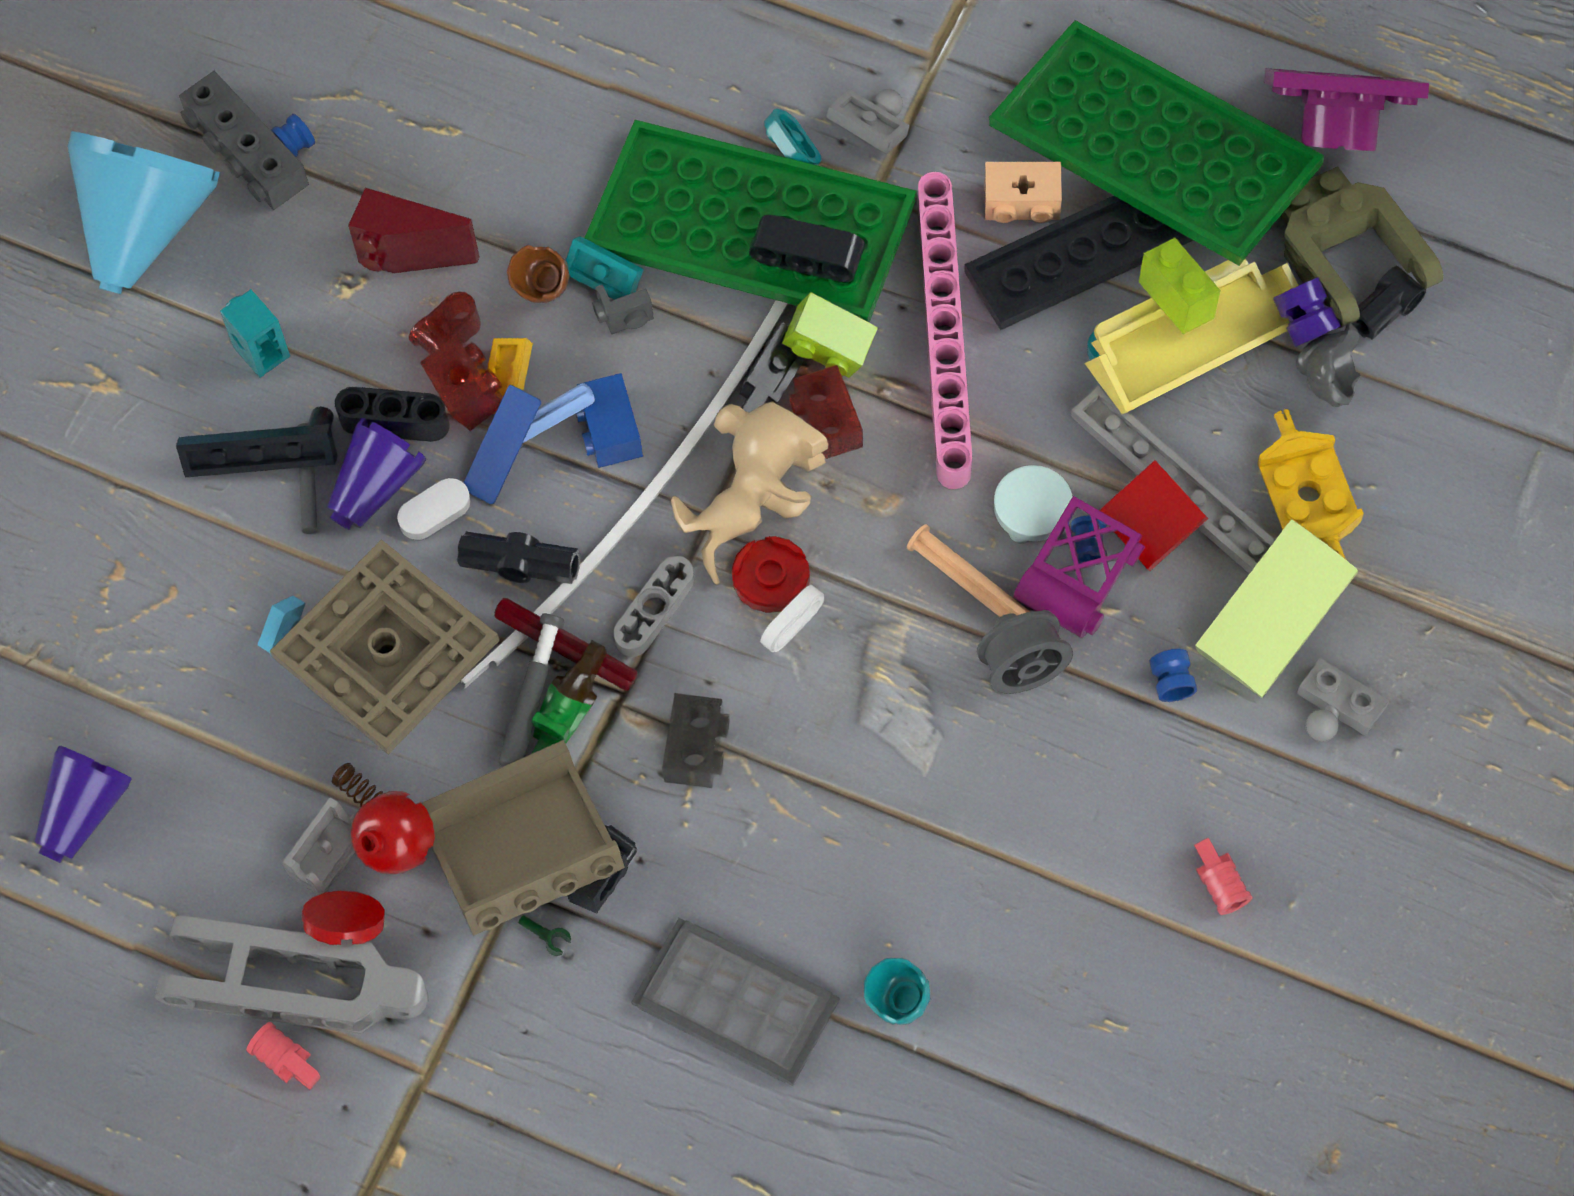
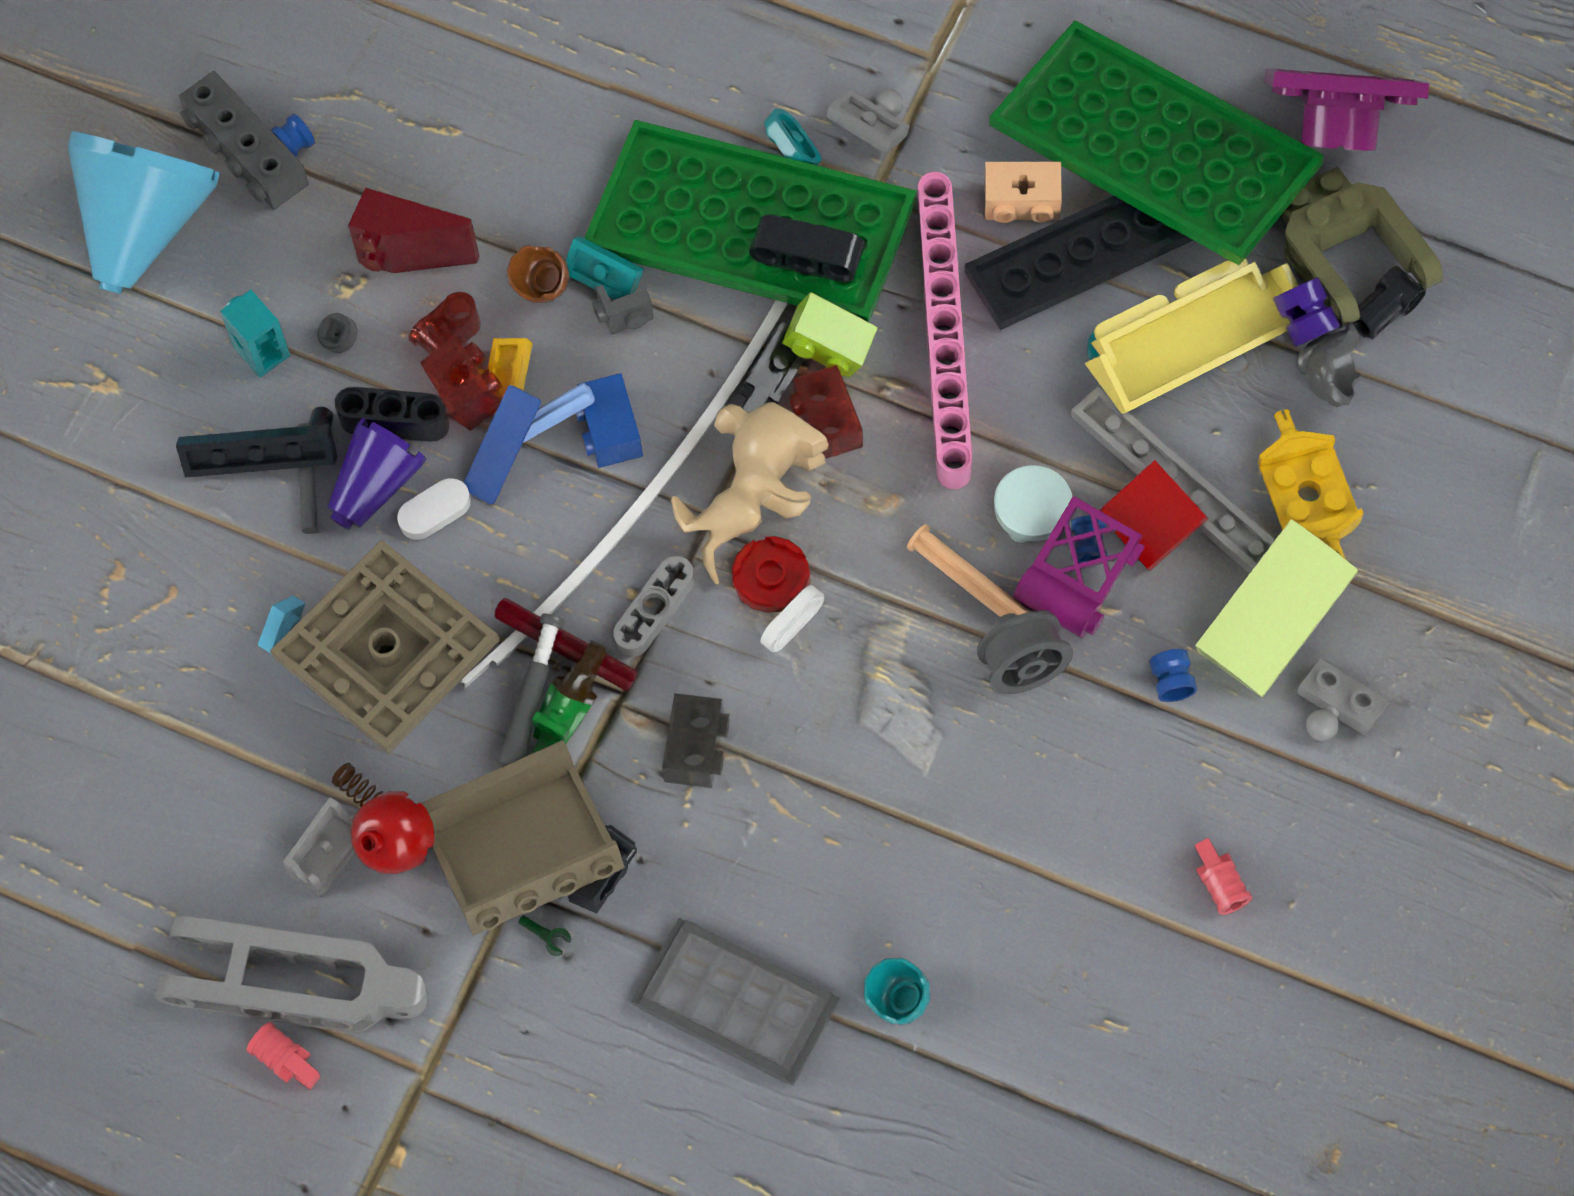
(76, 802): dark purple cone -> none
(337, 333): none -> dark grey tile
(343, 917): red tile -> none
(518, 557): black piece -> none
(1179, 285): lime brick -> none

